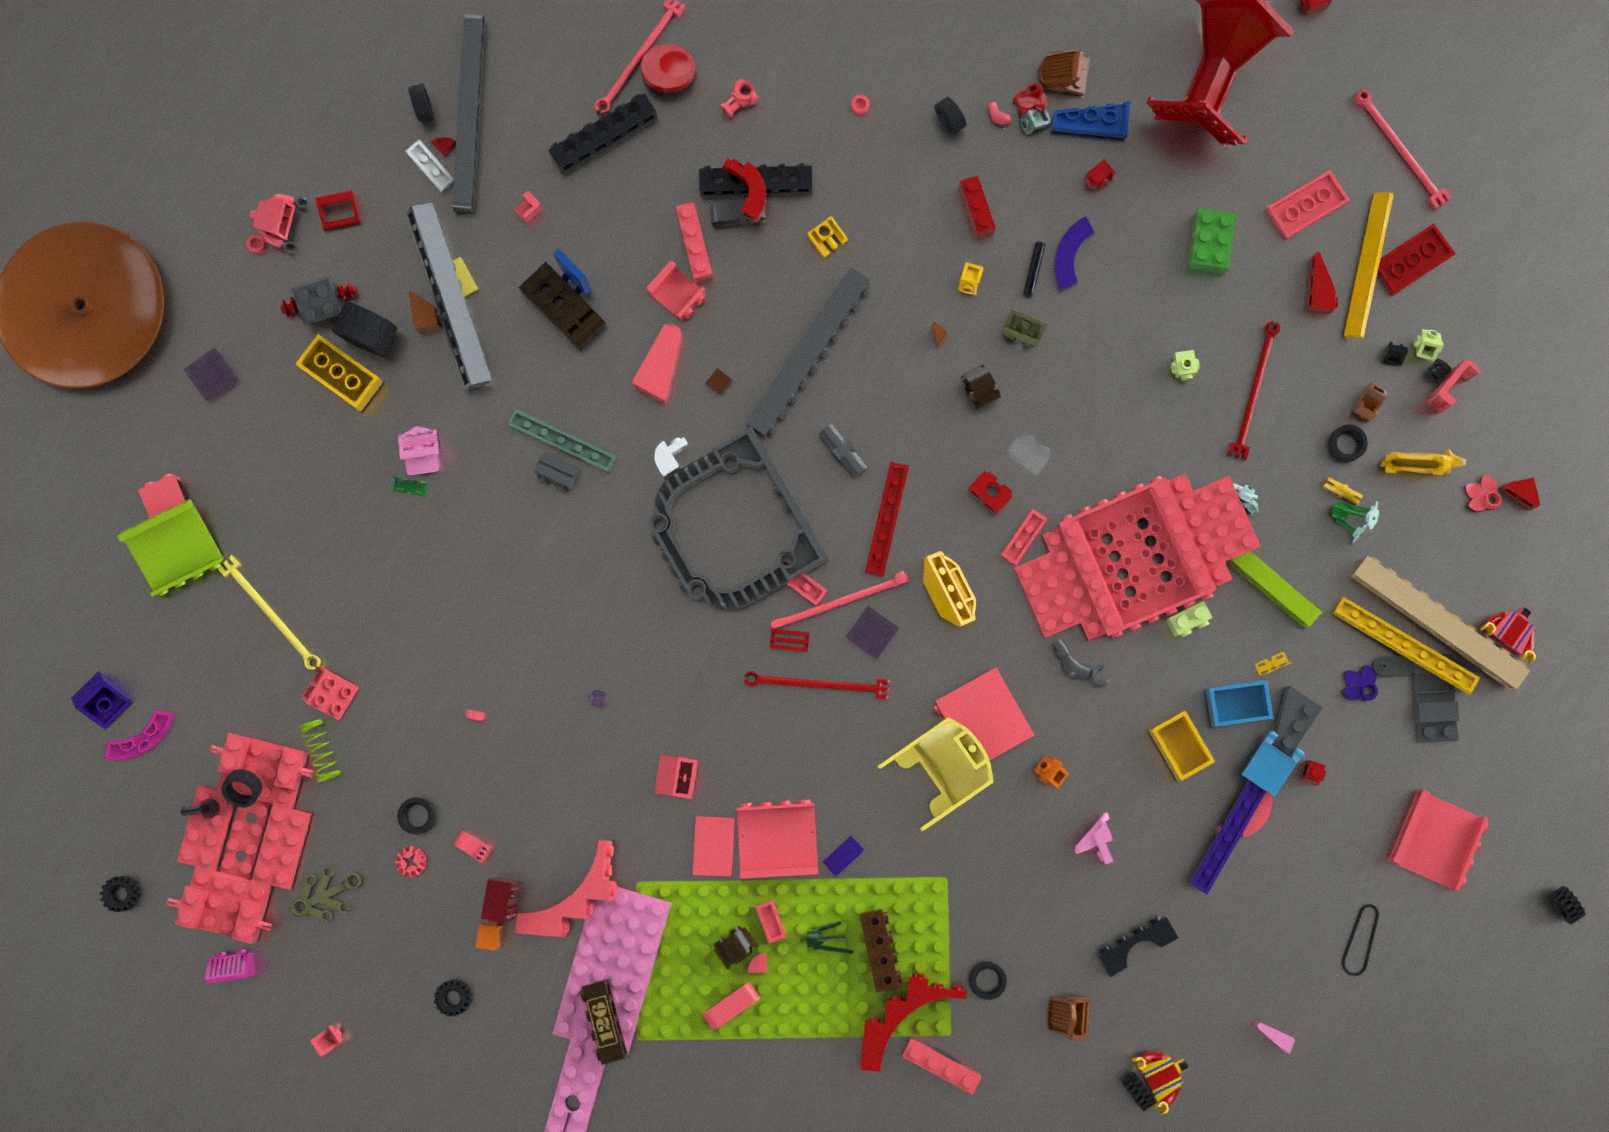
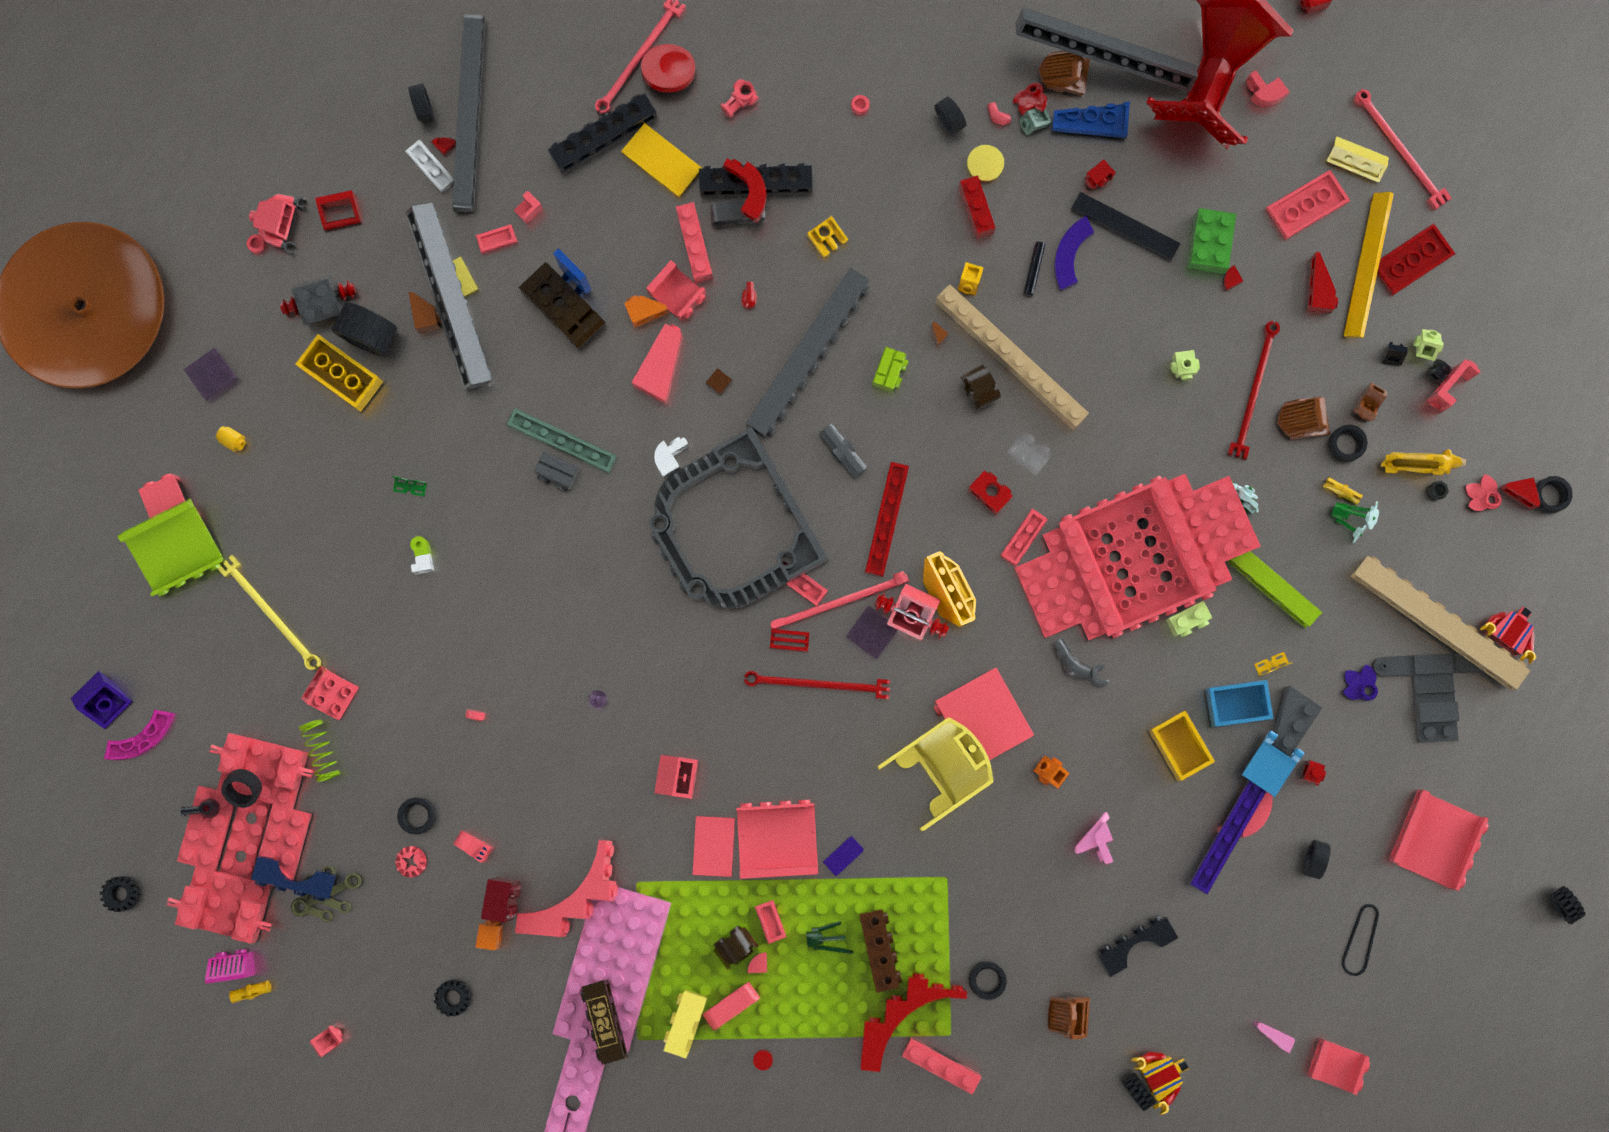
(230, 439): none -> yellow brick
(250, 991): none -> yellow pin
(269, 872): none -> dark blue arch
(419, 450): bright pink piece -> none
(422, 556): none -> leg
(496, 239): none -> coral tile
(644, 309): none -> orange slope
(661, 160): none -> yellow tile
(684, 1023): none -> light yellow wedge
(749, 296): none -> red cylinder
(762, 1060): none -> red tile
(889, 370): none -> lime brick
(913, 612): none -> coral brick
(986, 163): none -> light yellow tile
(1011, 357): none -> tan brick
(1024, 327): olive bracket -> none
(1106, 49): none -> dark grey brick
(1125, 226): none -> black tile
(1232, 278): none -> red tile
(1264, 94): none -> coral brick
(1304, 418): none -> dark orange piece
(1316, 859): none -> black tyre
(1339, 1066): none -> coral panel
(1358, 159): none -> light yellow panel
(1406, 645): yellow tile -> none
(1438, 490): none -> pearl dark grey tile
(1565, 488): none -> black tyre

